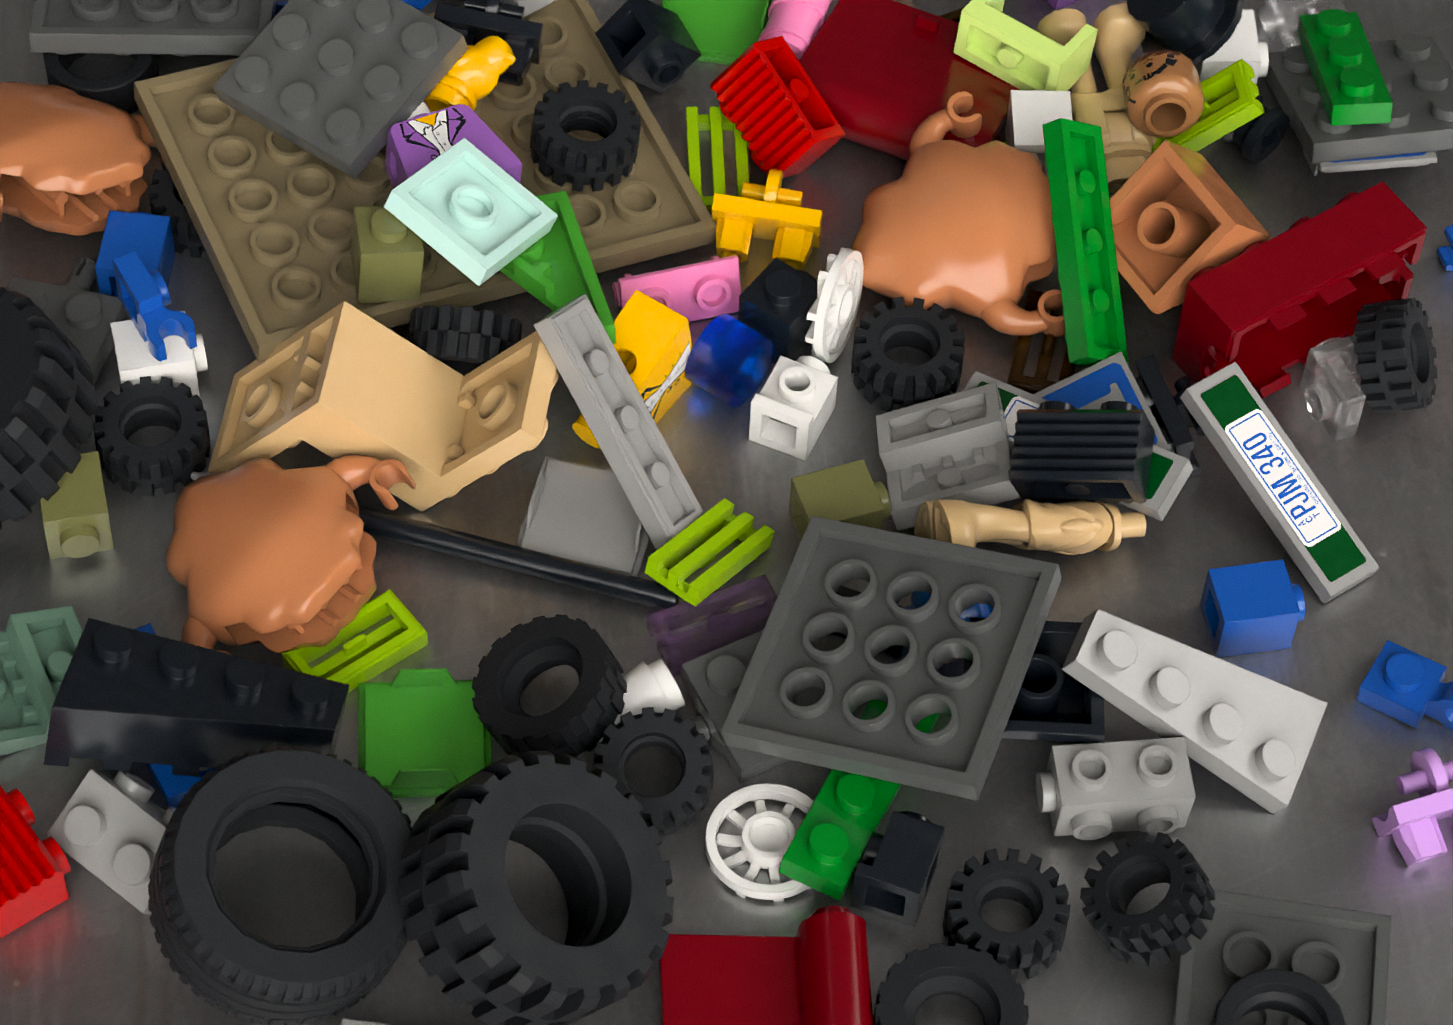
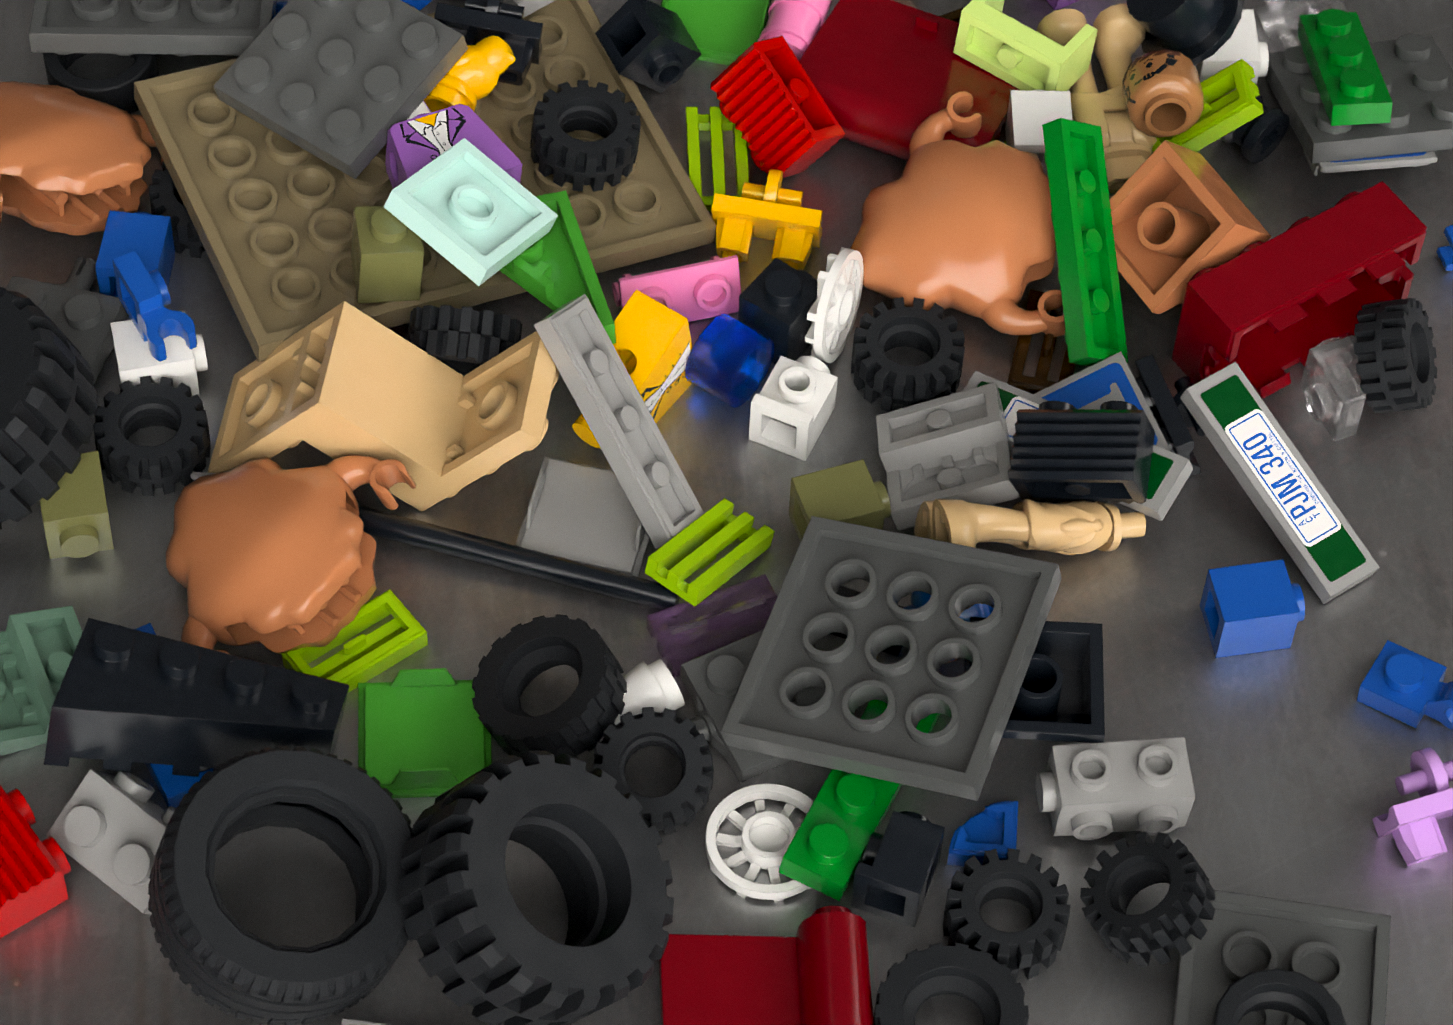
(985, 831): none -> blue tile
(1231, 718): wing -> none

